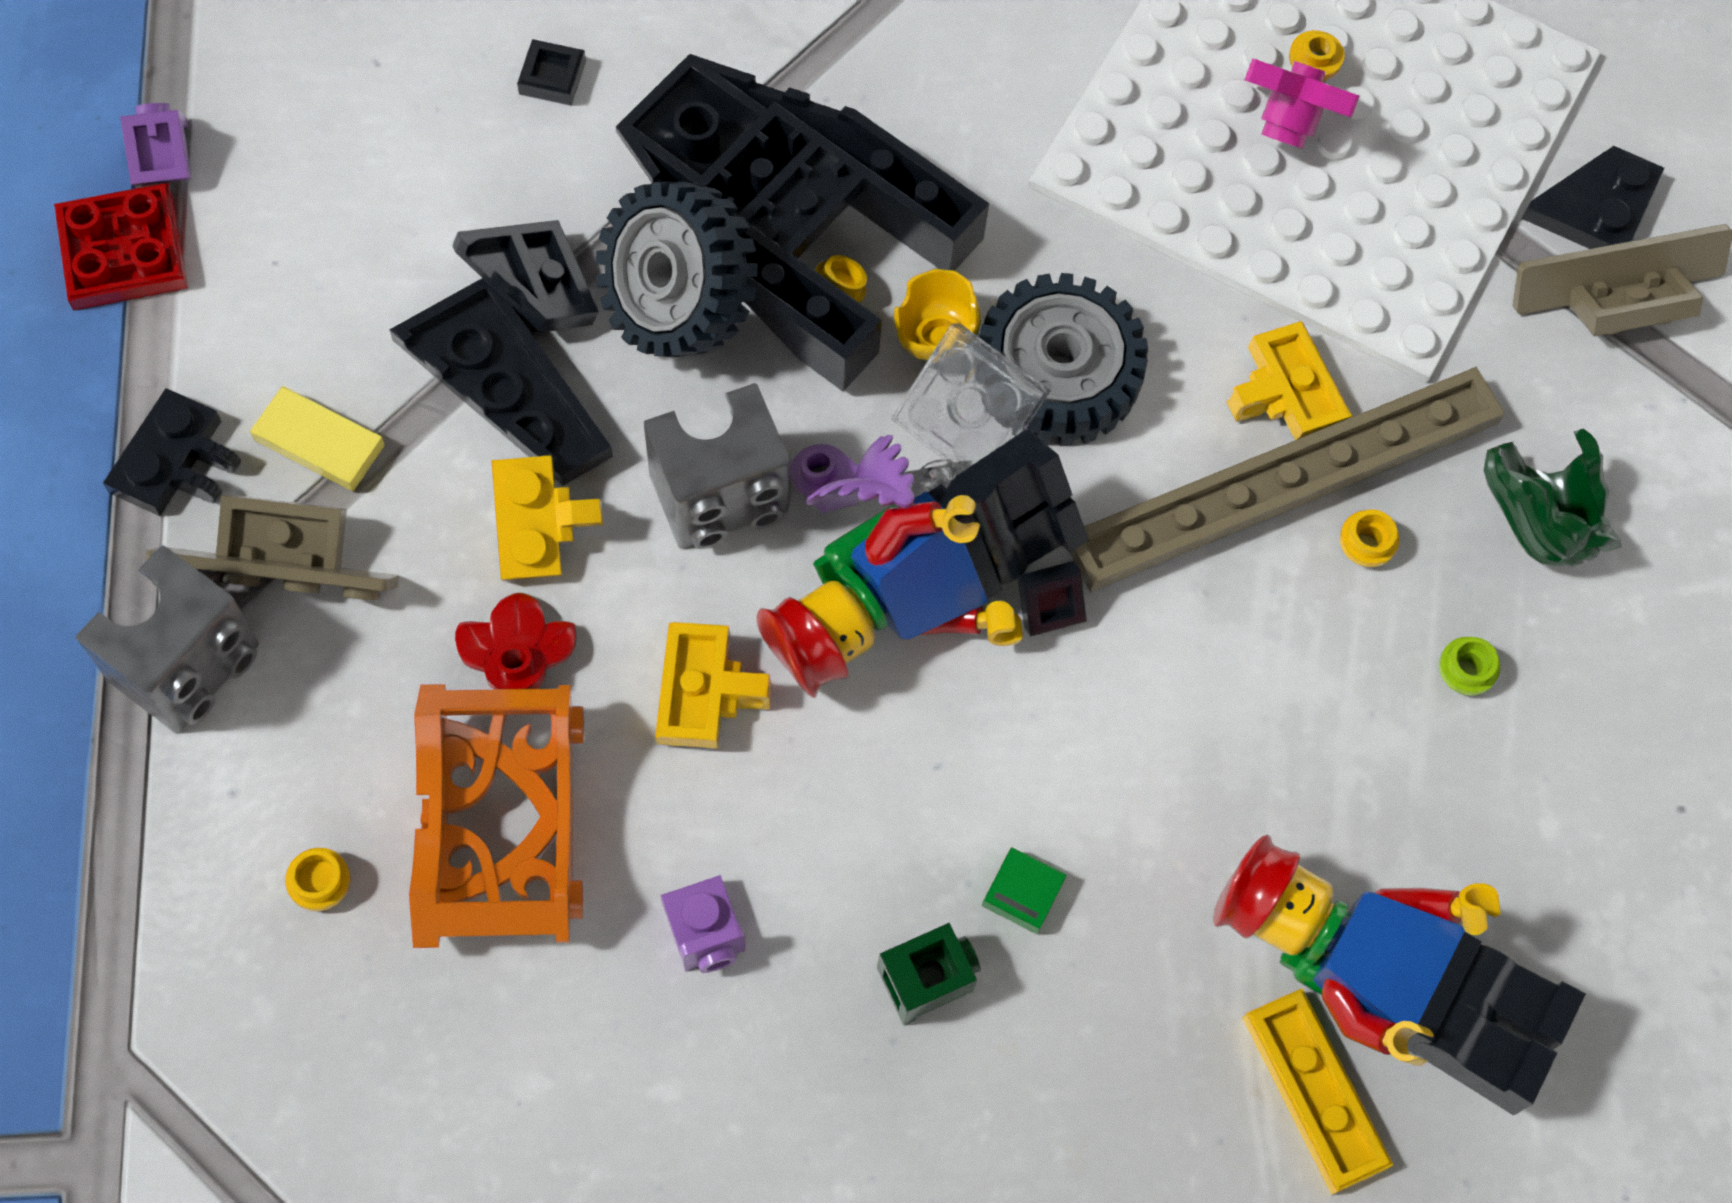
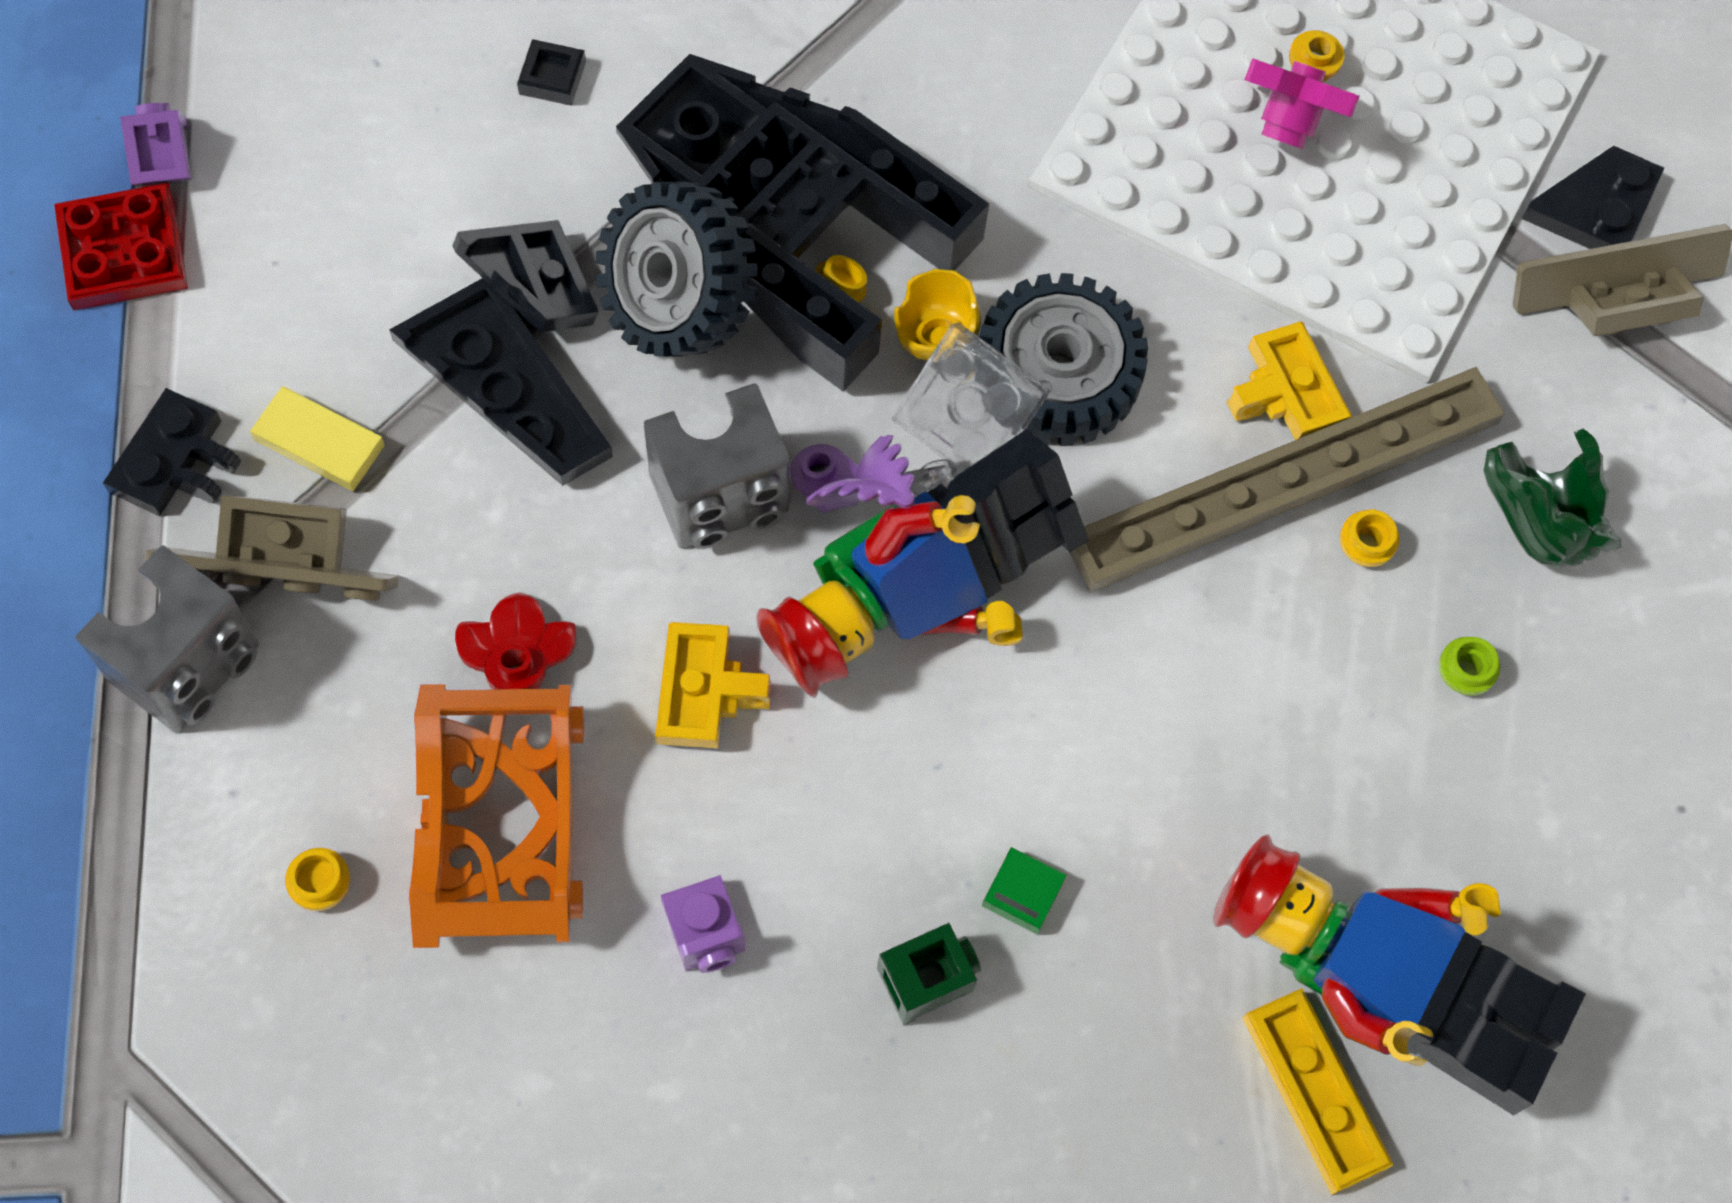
(535, 517): yellow hinge -> none
(1052, 598): black tile -> none

